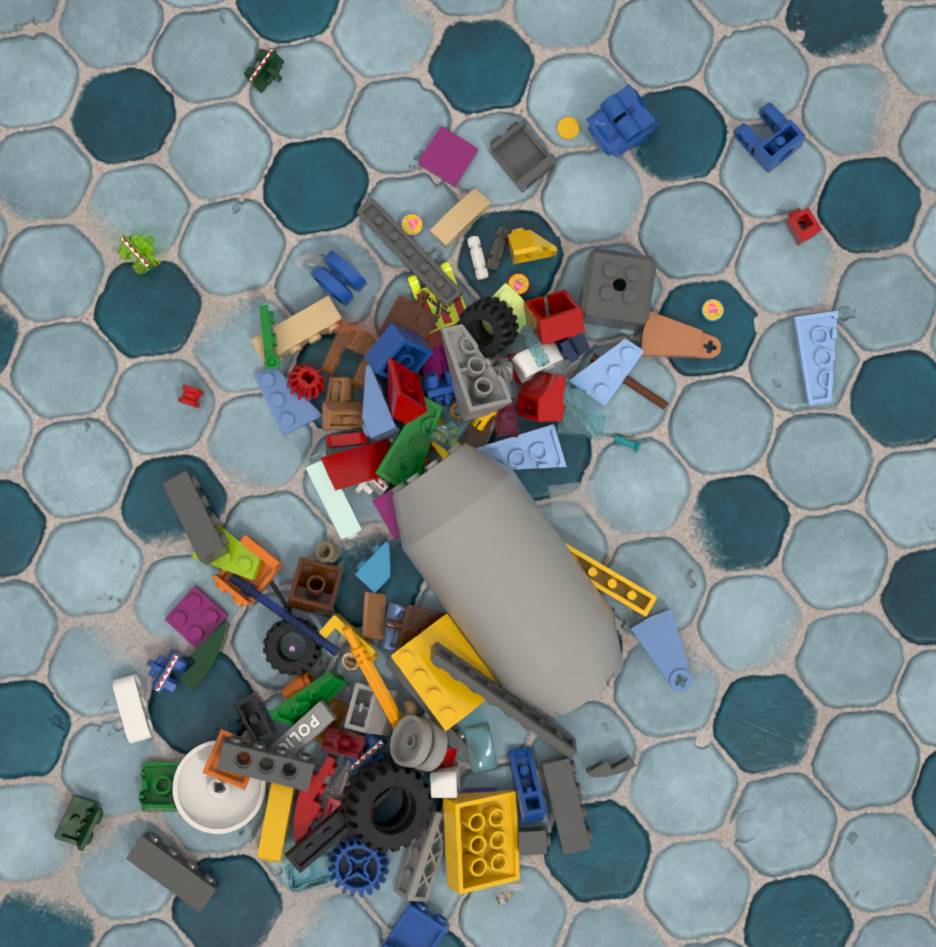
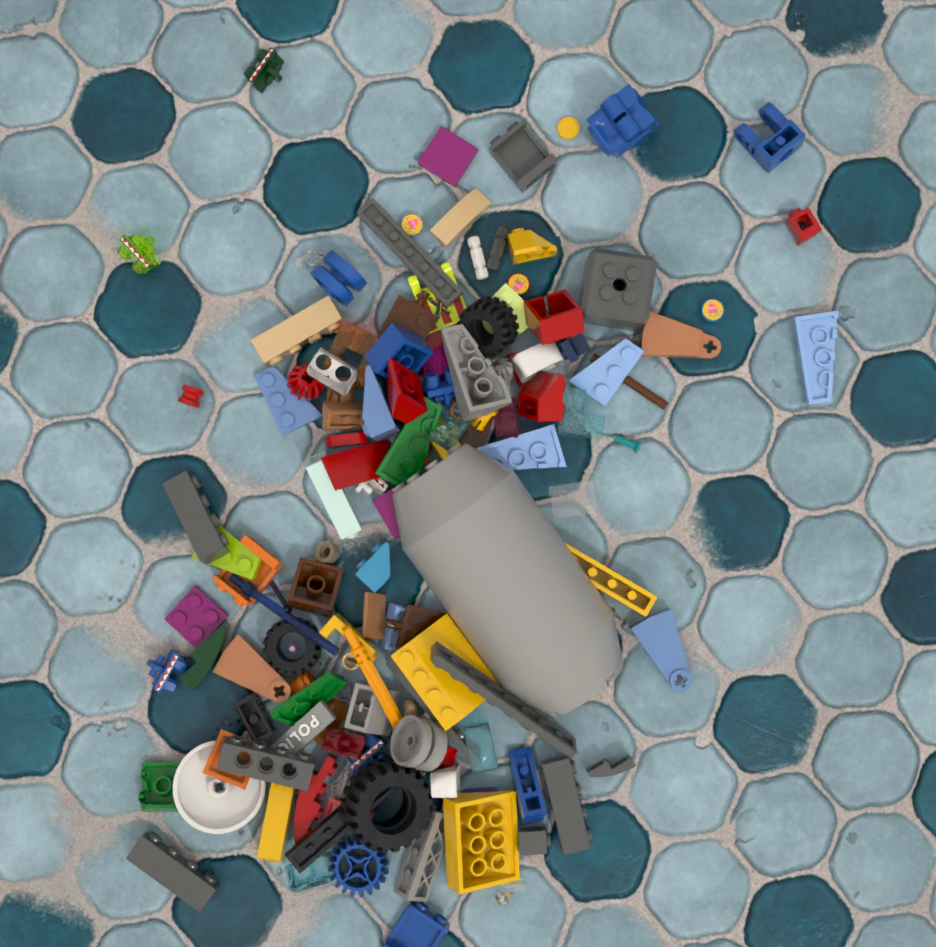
(79, 821): dark green bracket -> none
(133, 708): white beam -> none
(248, 667): none -> nougat piece
(272, 360): green hinge -> none
(332, 381): none -> white piece
(535, 345): clear light blue axle -> none

